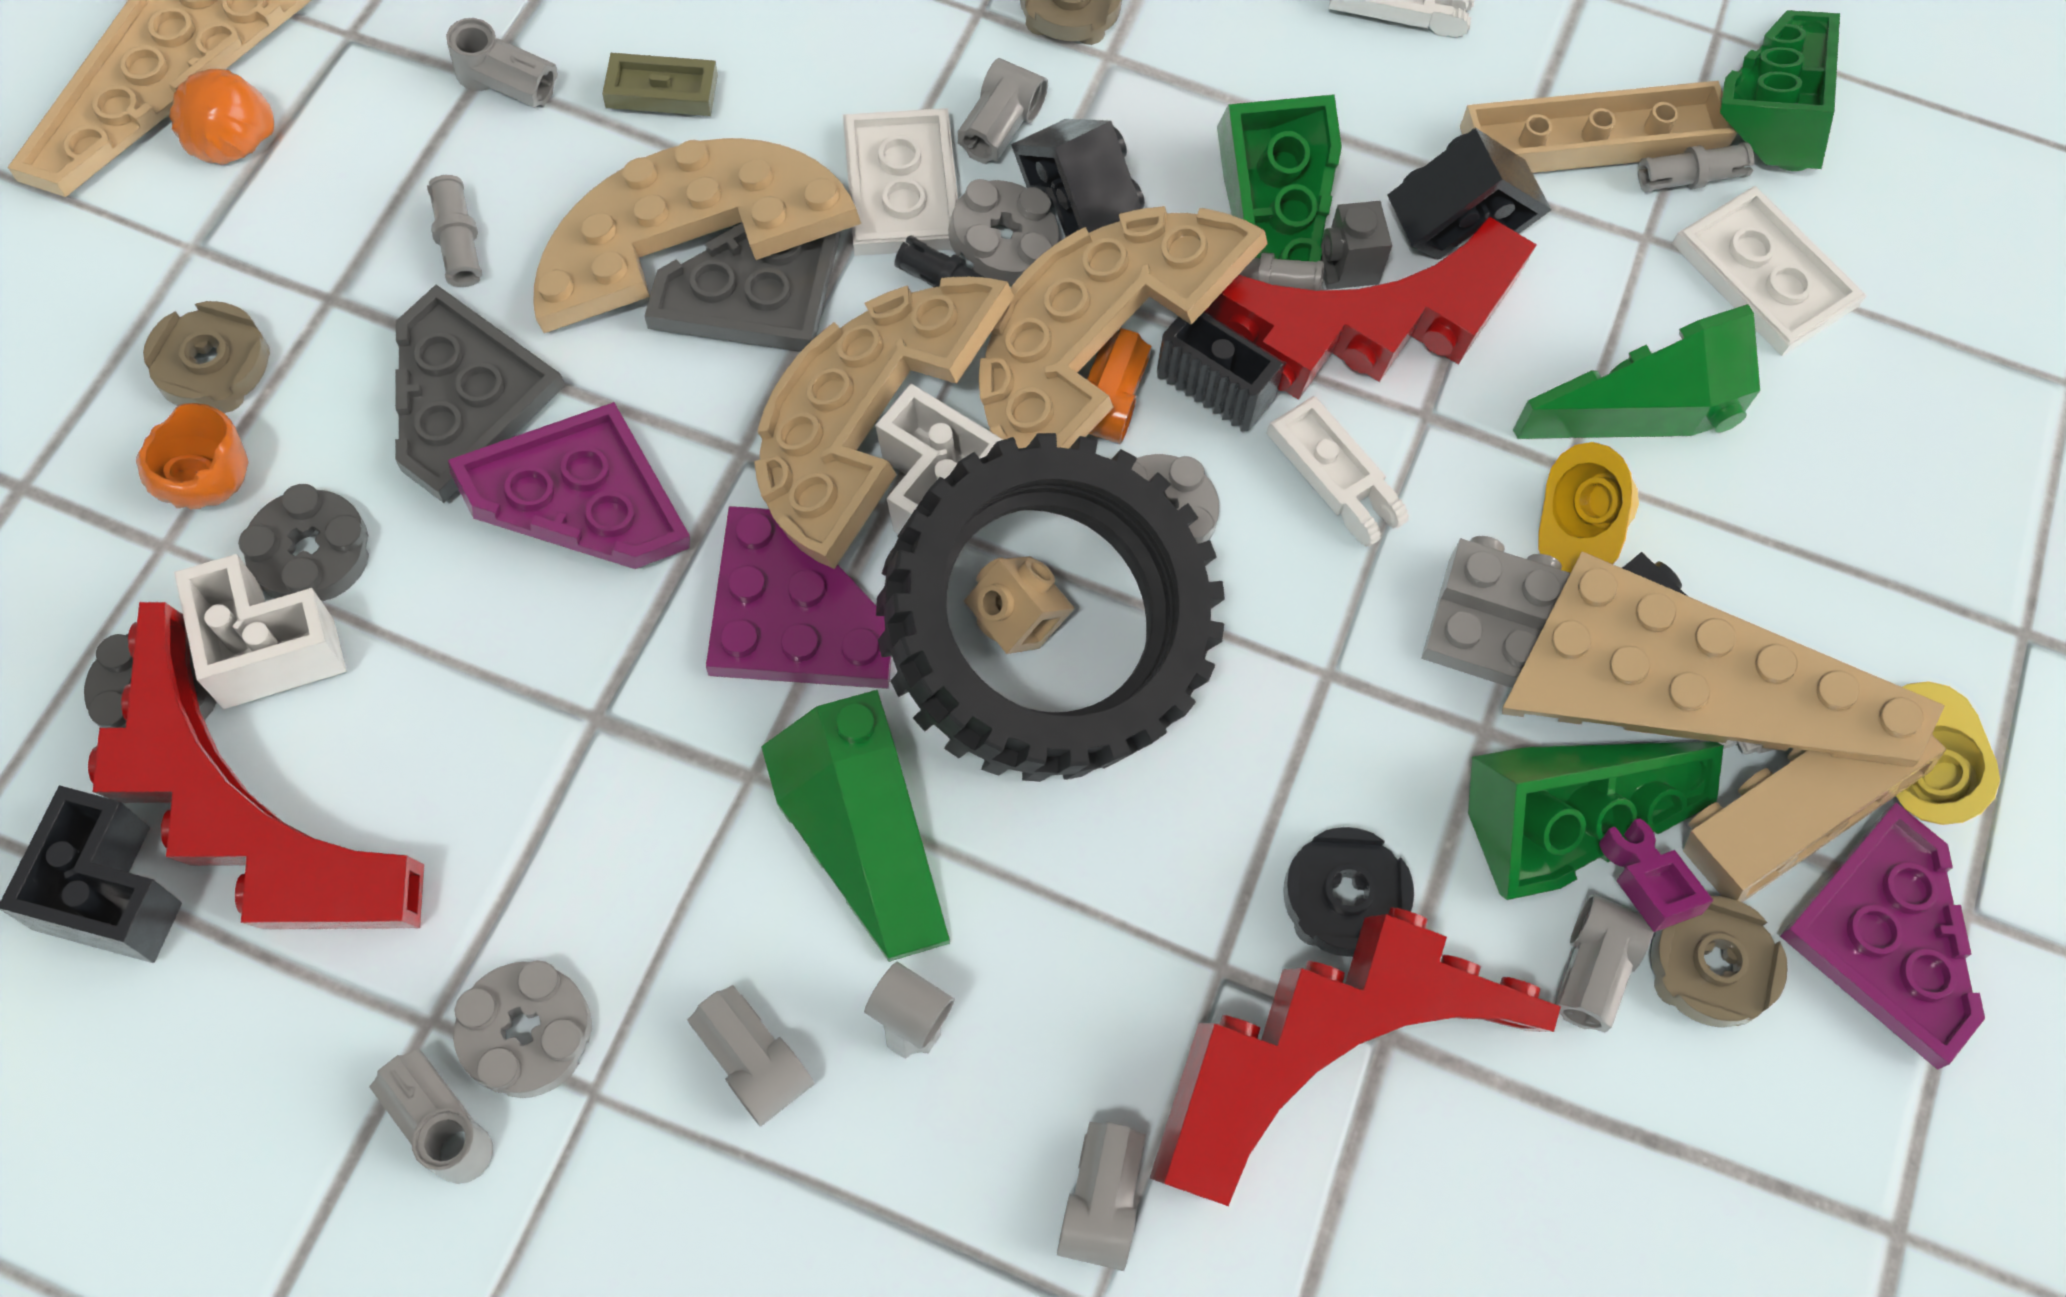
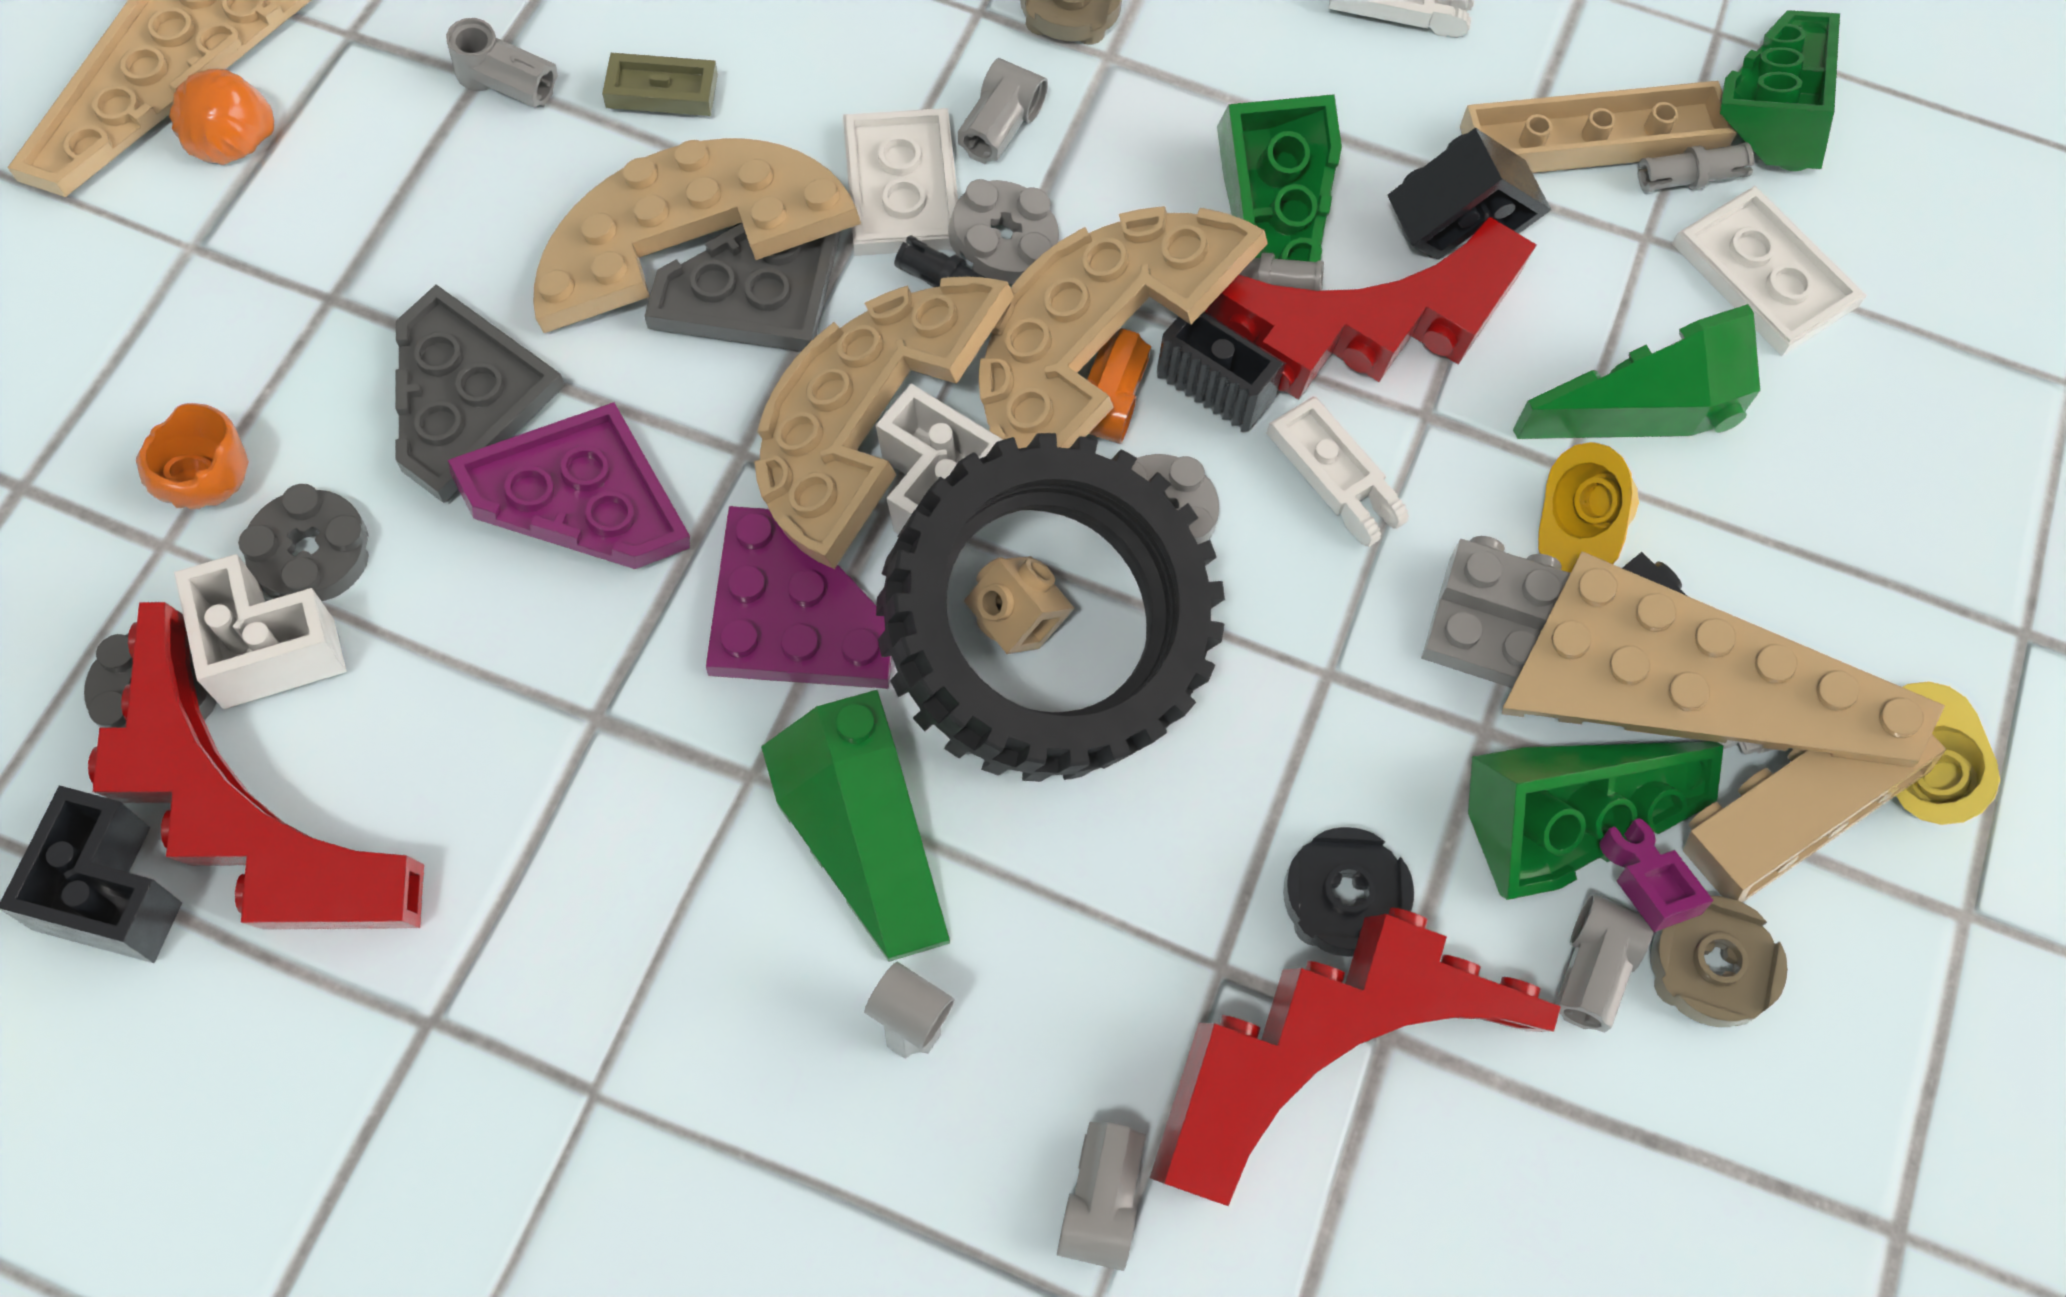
(217, 383): dark tan plate -> none
(429, 1115): light grey piece -> none
(454, 231): light grey pin -> none
(488, 1012): light grey plate -> none
(758, 1067): light grey piece -> none
(1081, 171): black brick -> none
(1356, 246): dark grey brick -> none
(1895, 937): magenta plate -> none

